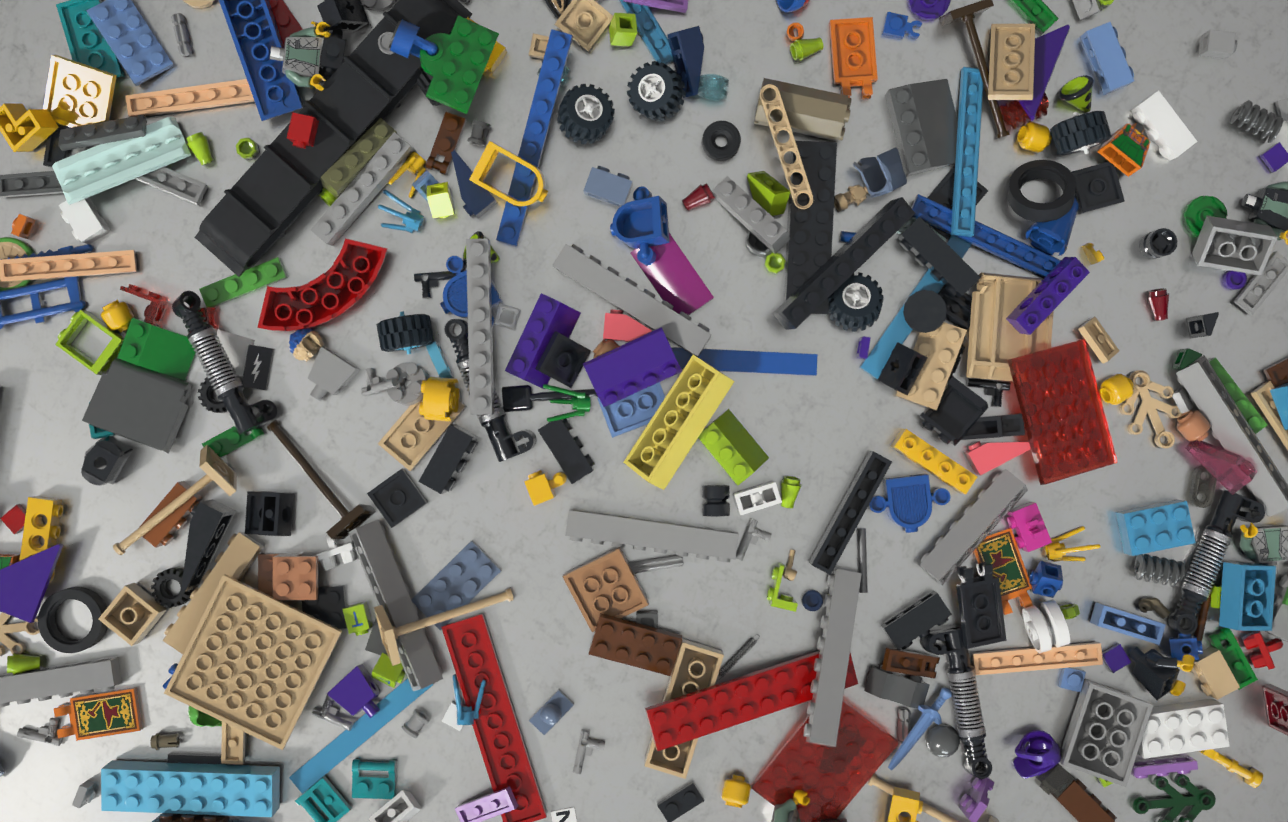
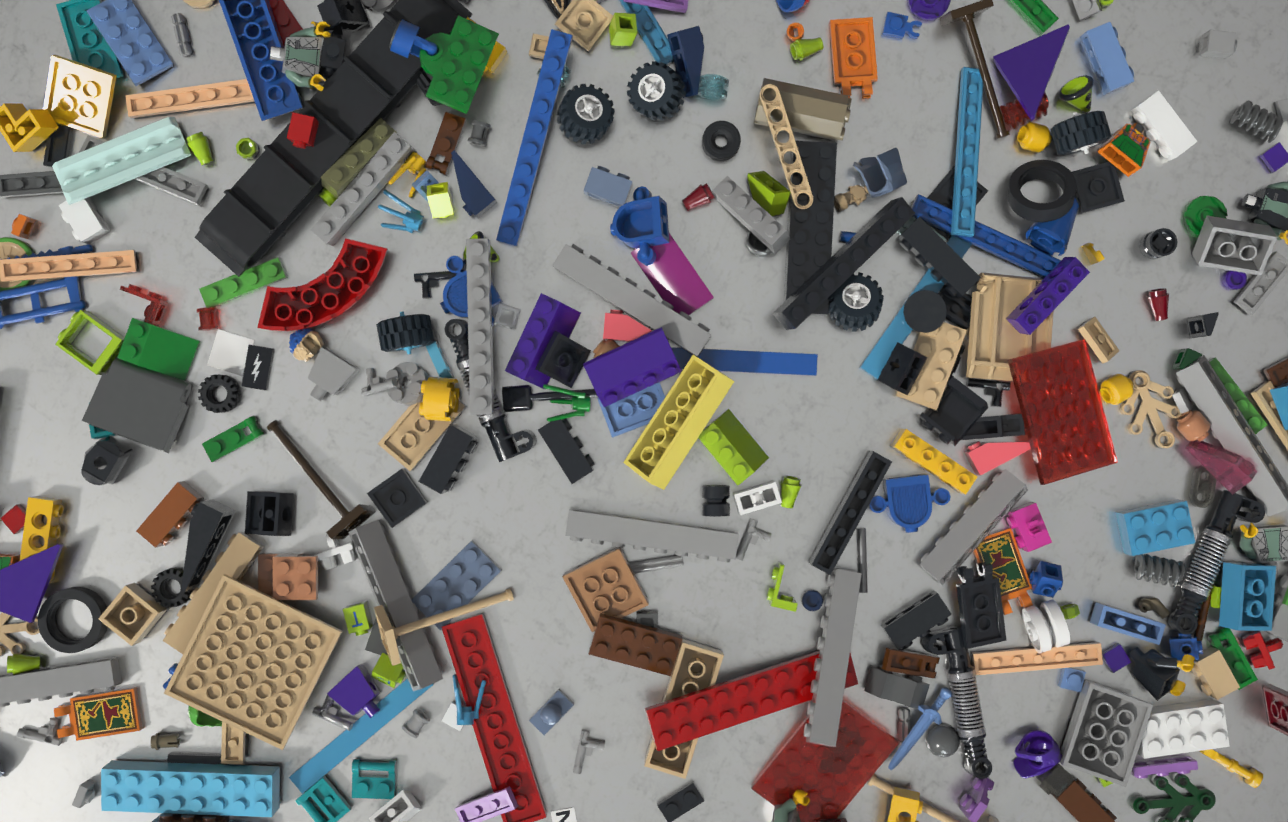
(102, 132): dark grey plate -> none
(117, 316): yellow head -> none
(215, 470): tan tile -> none
(221, 372): black piece -> none
(328, 606): black plate -> none
(384, 41): light grey piece -> none
(486, 162): yellow window -> none
(541, 487): yellow brick -> none
(736, 791): yellow head -> none
(749, 640): black piece -> none
(775, 263): lime tile -> none
(788, 572): tan hand -> none
(863, 347): dark purple tile -> none
(924, 125): dark grey slope -> none
(1011, 62): tan plate -> none
(1057, 551): yellow plant -> none

